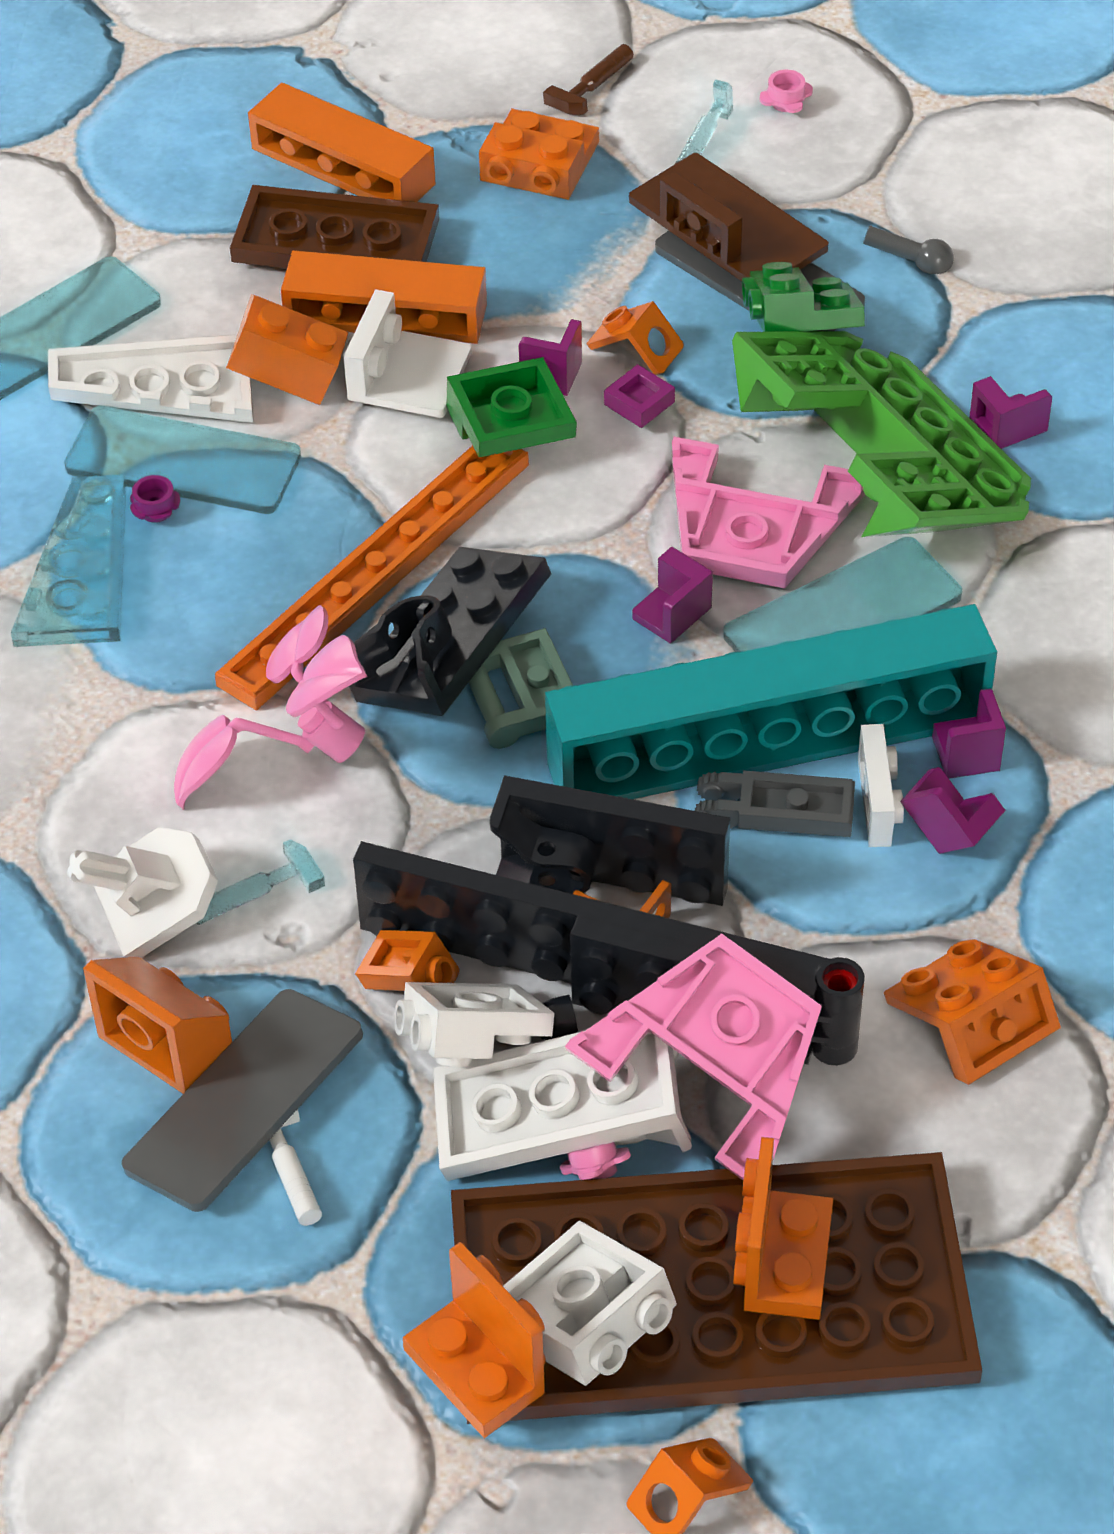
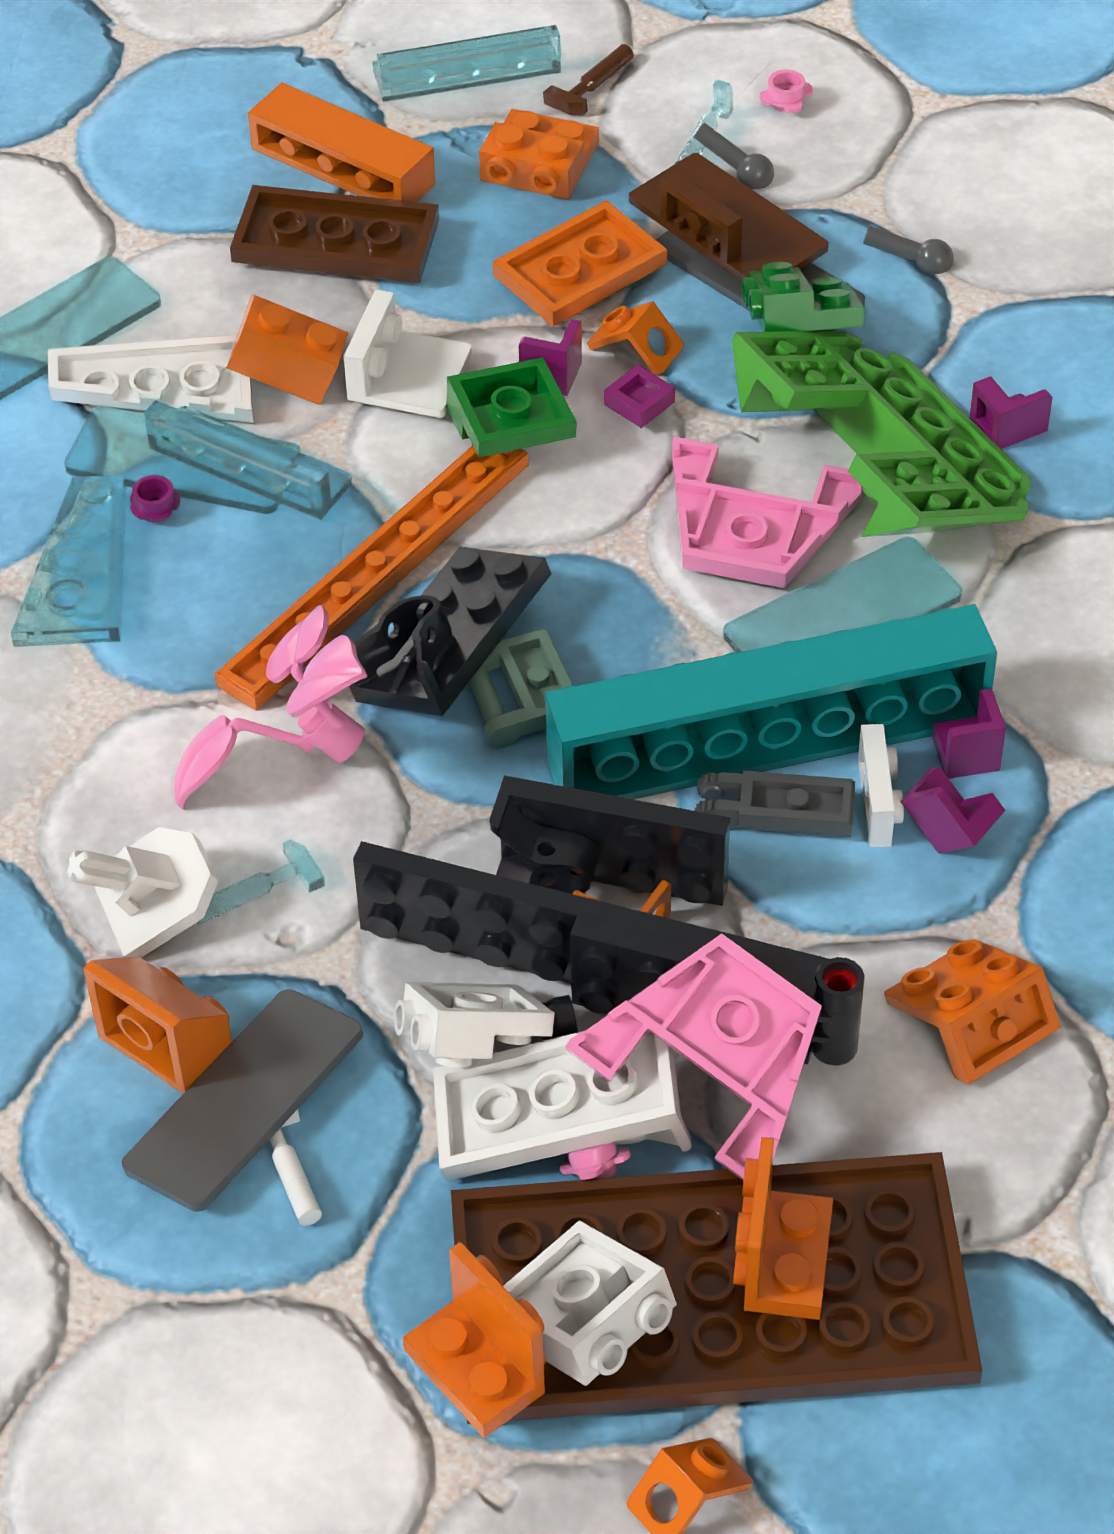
(245, 459): none -> clear light blue panel
(406, 957): orange bracket -> none
(429, 296): orange brick -> none
(468, 63): none -> clear light blue panel
(579, 263): none -> orange plate
(679, 599): magenta panel -> none
(752, 169): none -> dark grey bar

